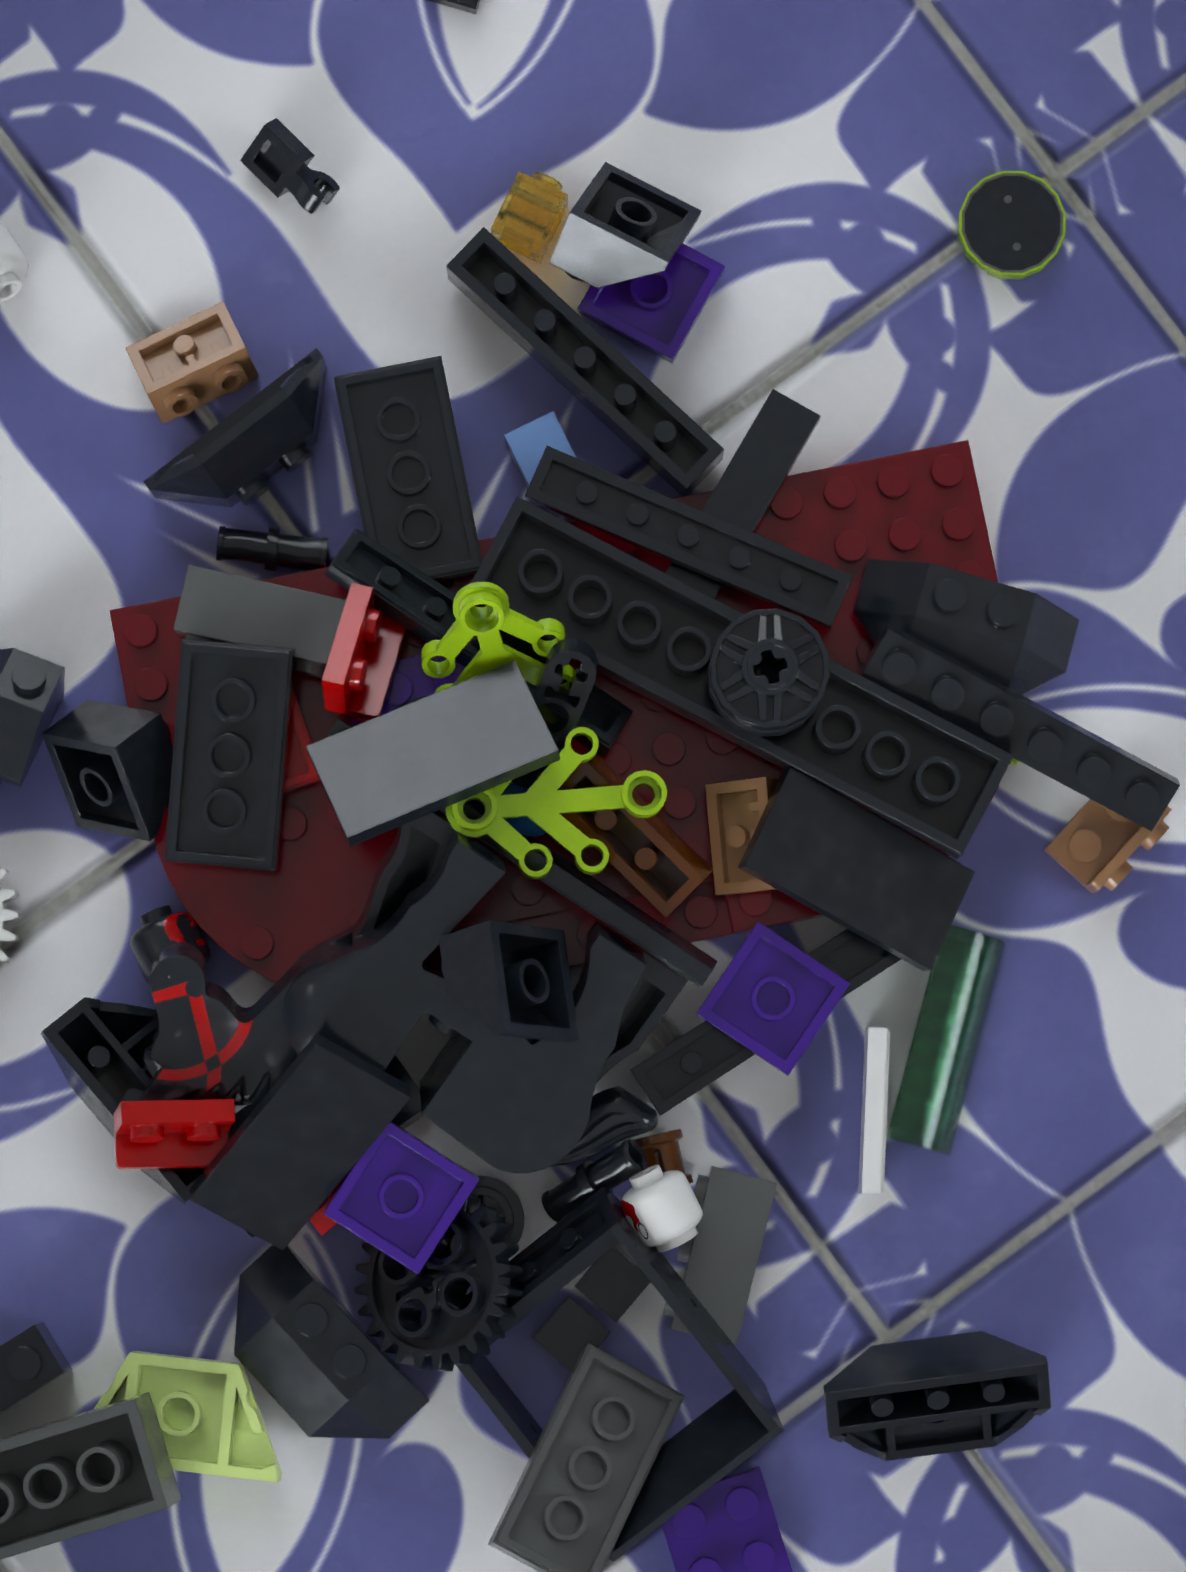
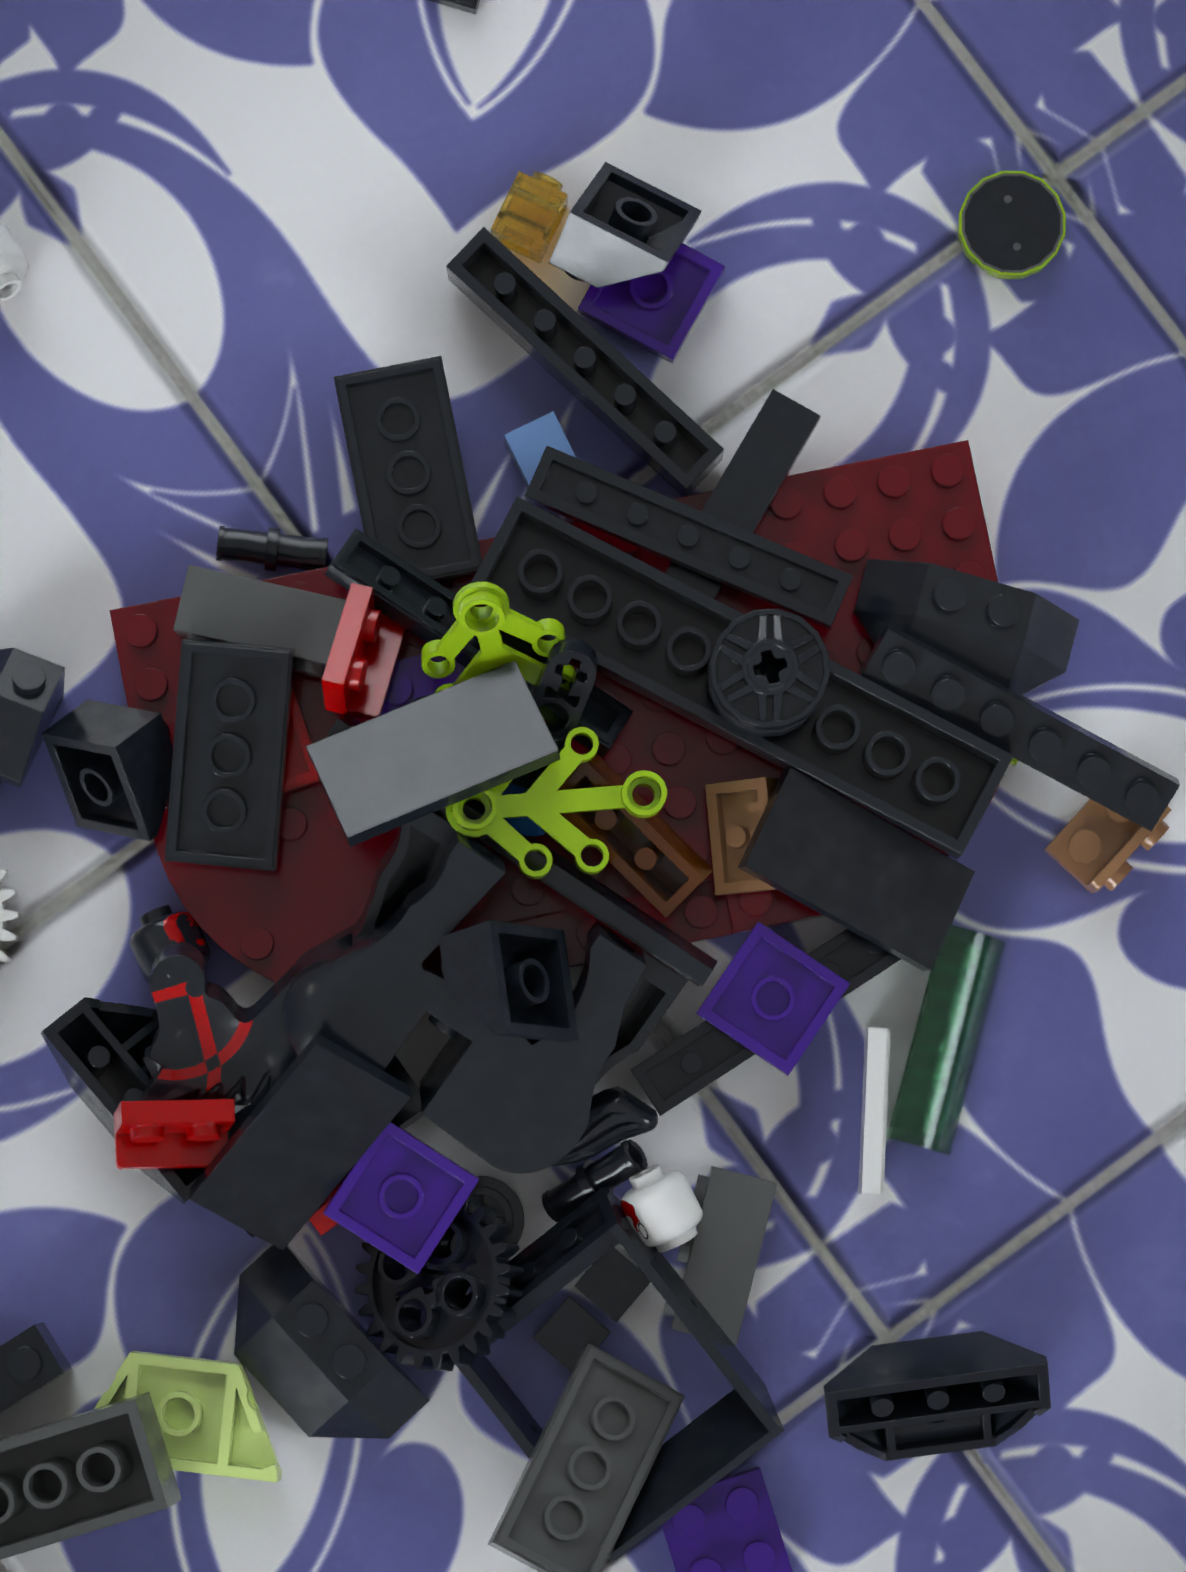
(192, 363): medium nougat bracket -> none
(251, 443): black wedge -> none
(282, 167): black plate -> none
(664, 1151): reddish brown bush -> none

